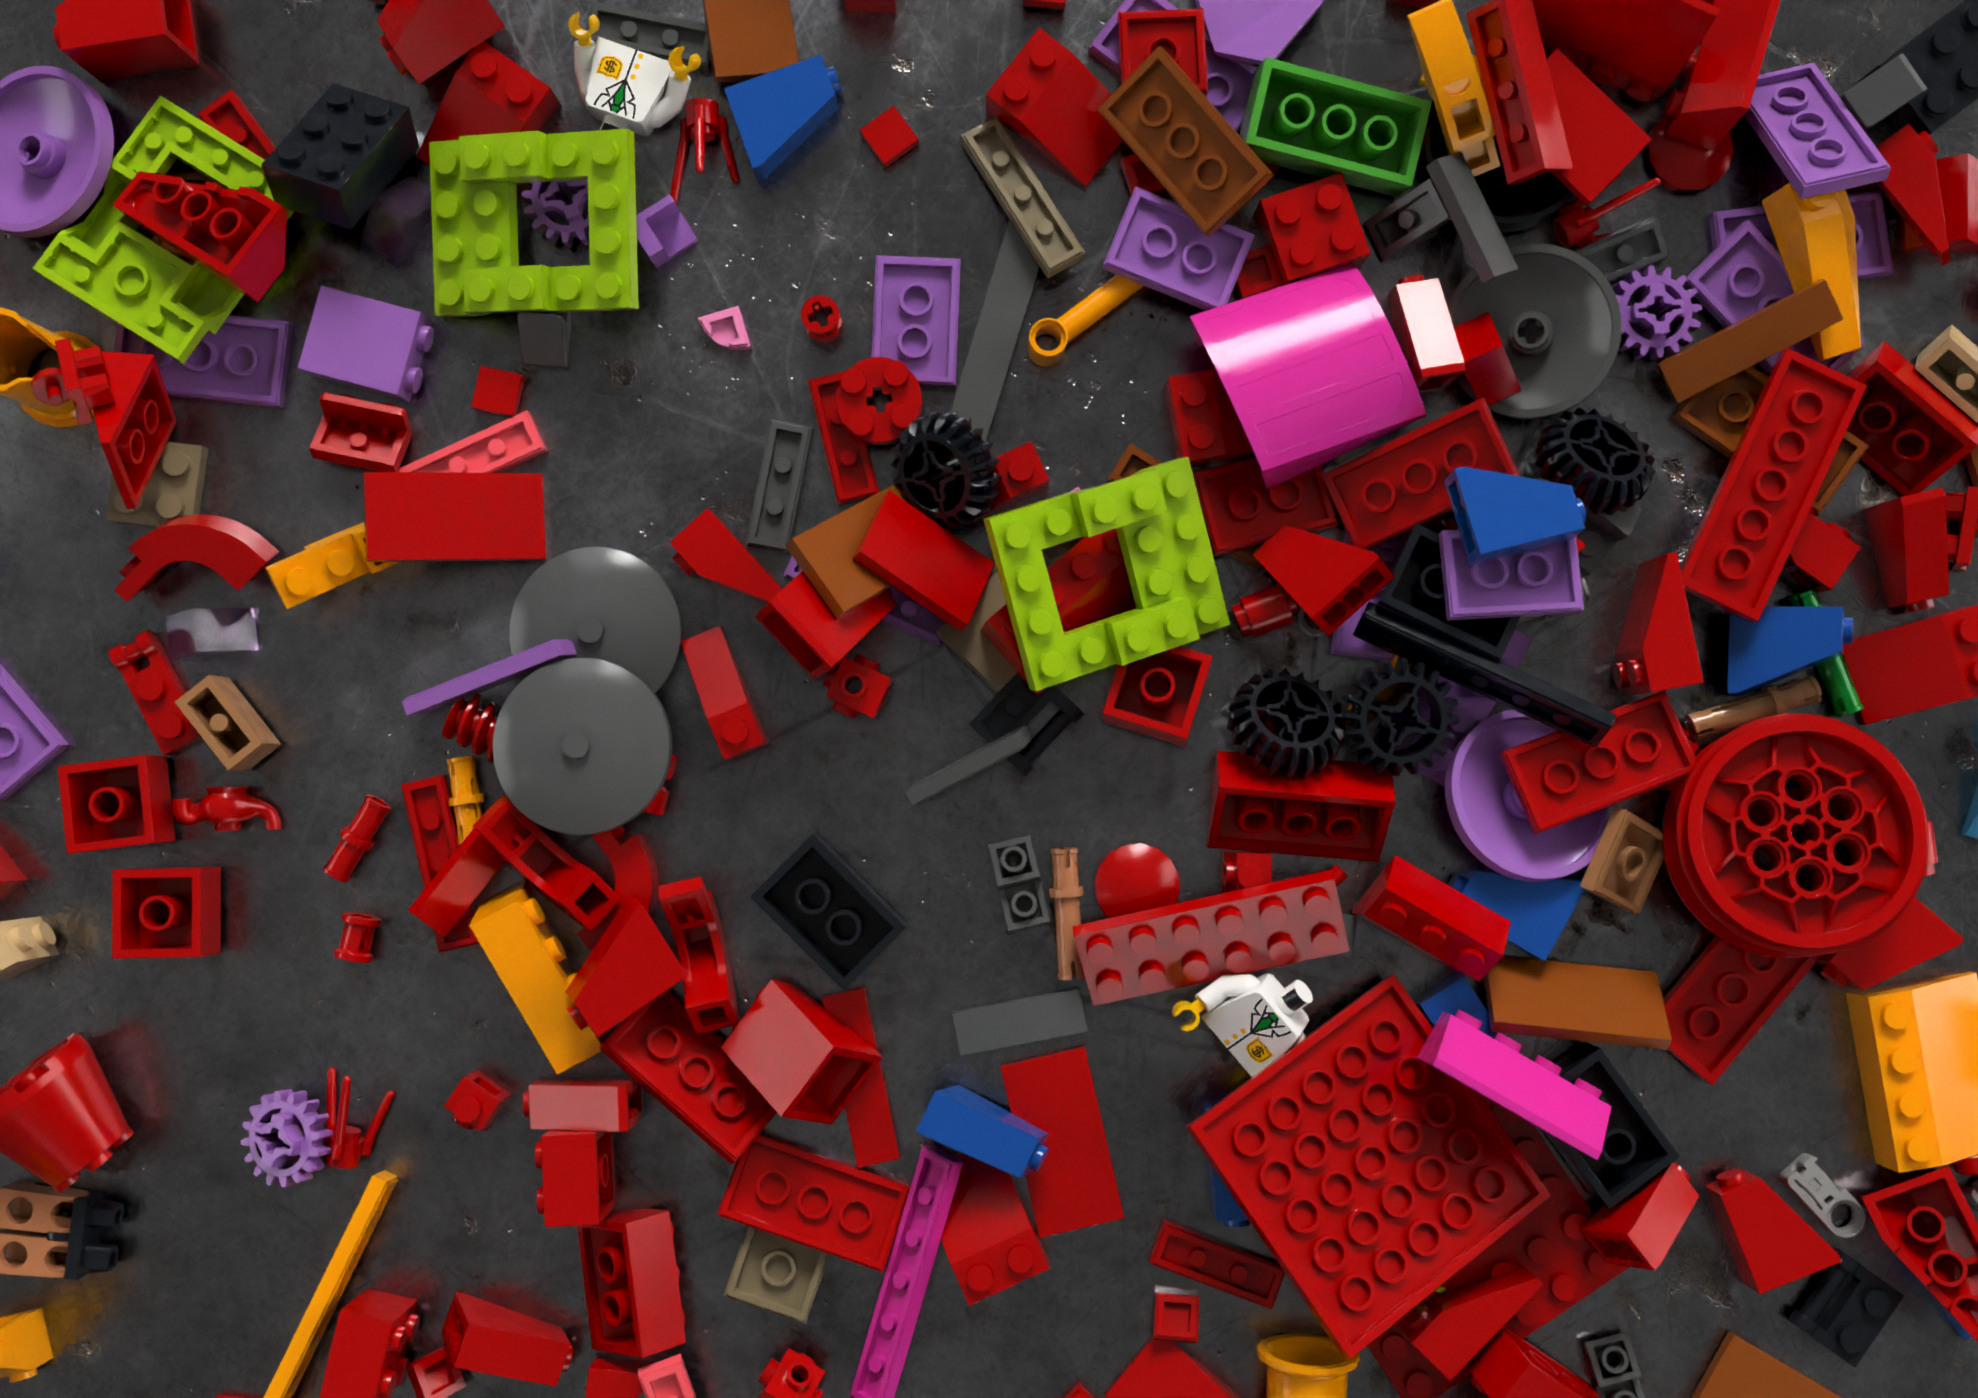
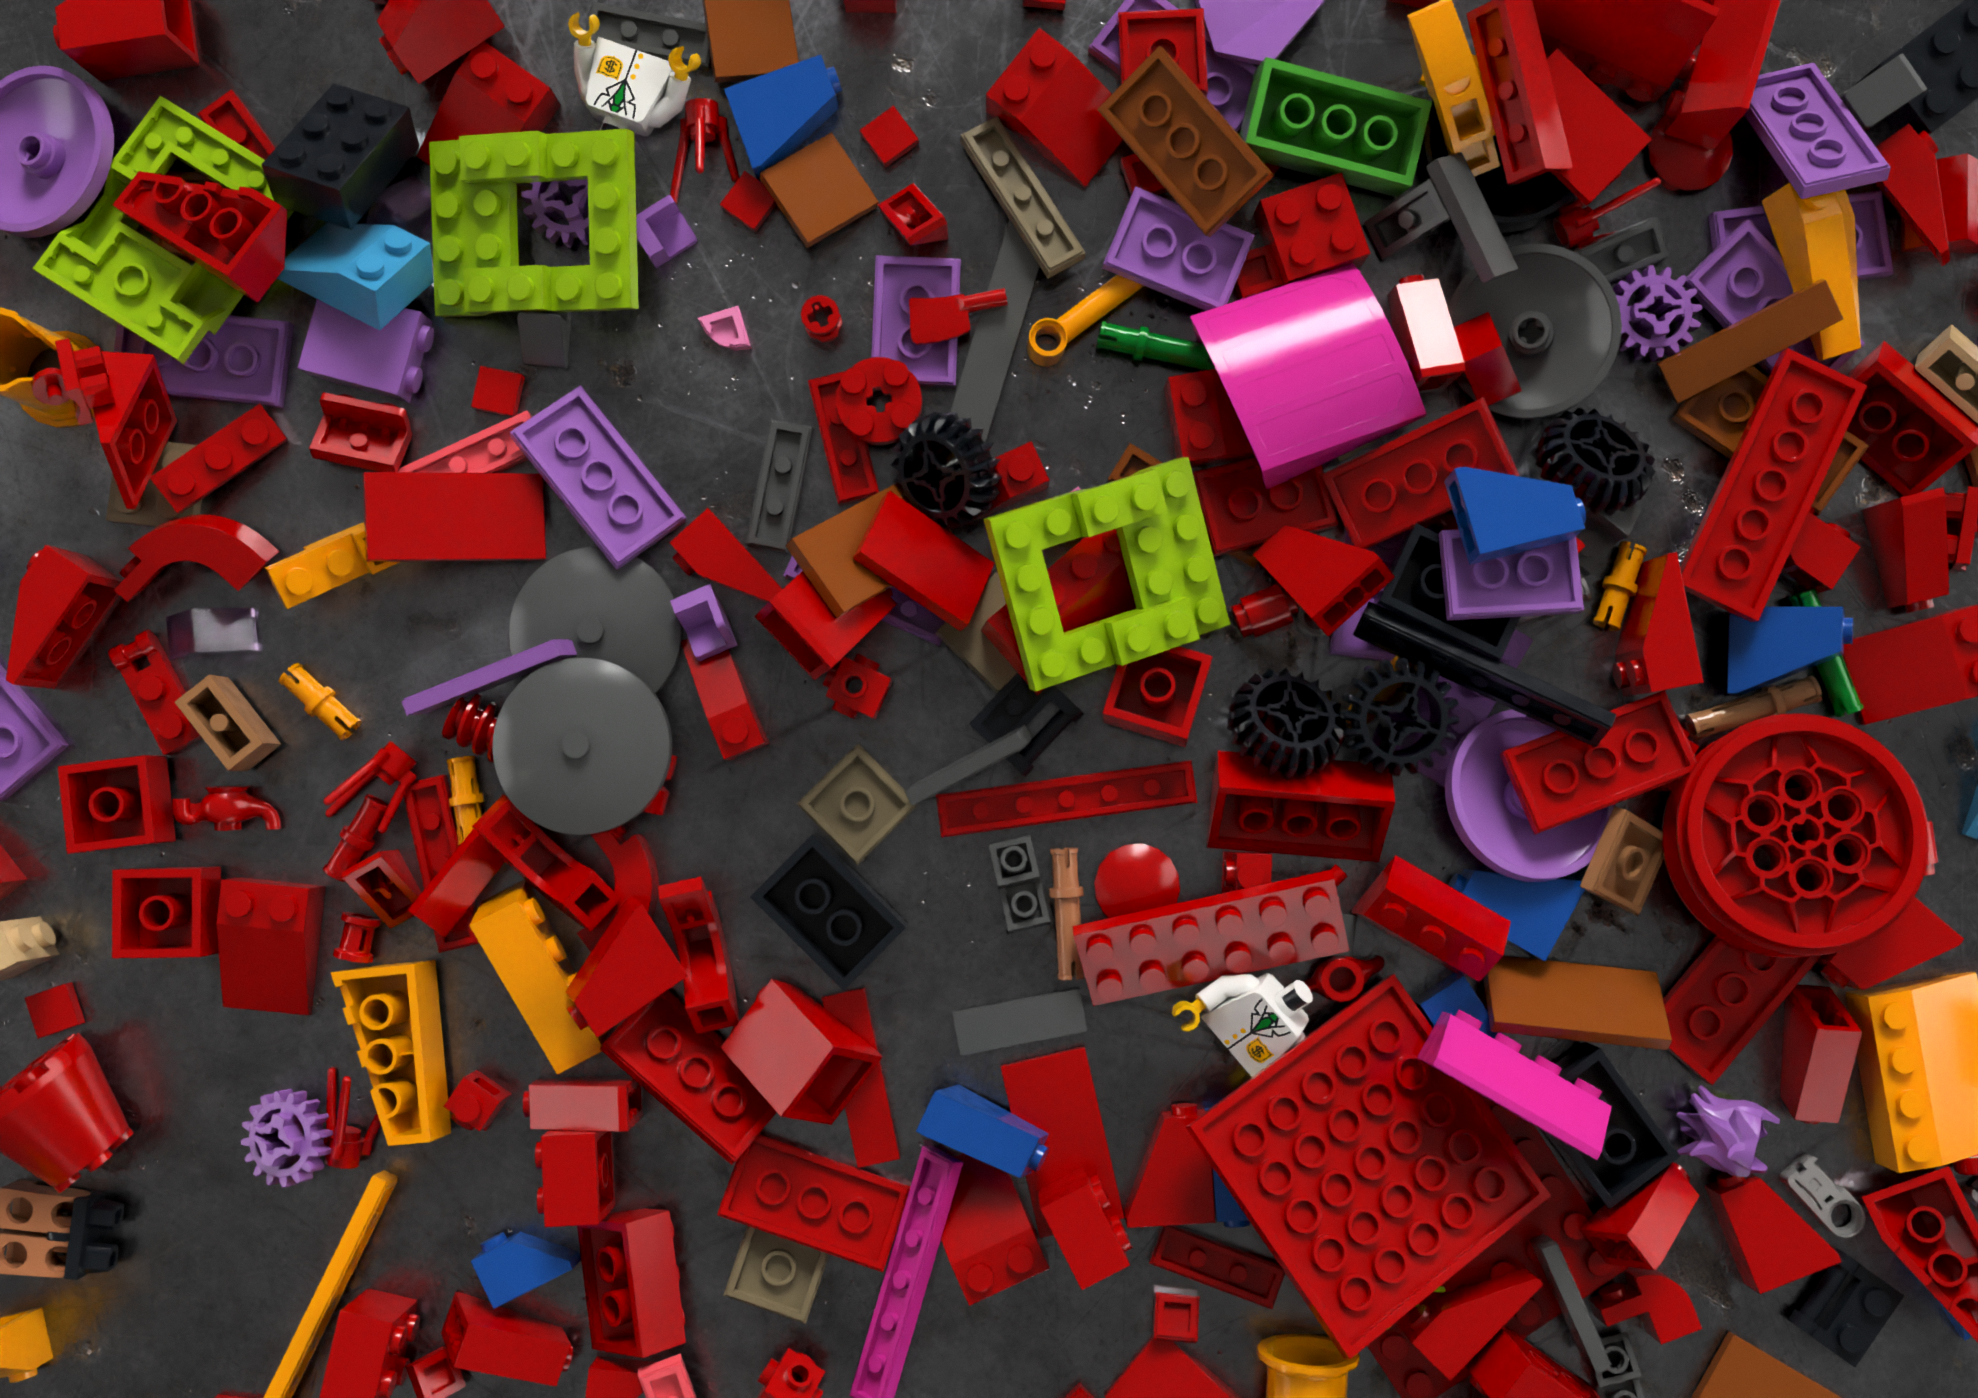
(54, 1010): none -> red tile
(56, 614): none -> red slope
(218, 459): none -> red plate
(269, 944): none -> red slope
(320, 701): none -> light orange pin
(362, 270): none -> dark azure slope
(384, 885): none -> red slope
(389, 765): none -> red plant
(400, 1046): none -> light orange wedge
(519, 1265): none -> blue slope
(598, 477): none -> medium lavender tile
(704, 622): none -> medium lavender panel
(748, 202): none -> red tile
(819, 190): none -> dark orange tile
(857, 804): none -> dark tan tile
(915, 216): none -> red slope
(947, 317): none -> red piece
(1066, 798): none -> red tile
(1084, 1231): none -> red brick
(1155, 346): none -> green pin
(1174, 1176): none -> red slope
(1343, 976): none -> red piece
(1571, 1303): none -> dark grey tile
(1619, 586): none -> light orange pin
(1652, 1295): none -> red brick
(1726, 1133): none -> medium lavender hair
(1816, 1054): none -> red slope

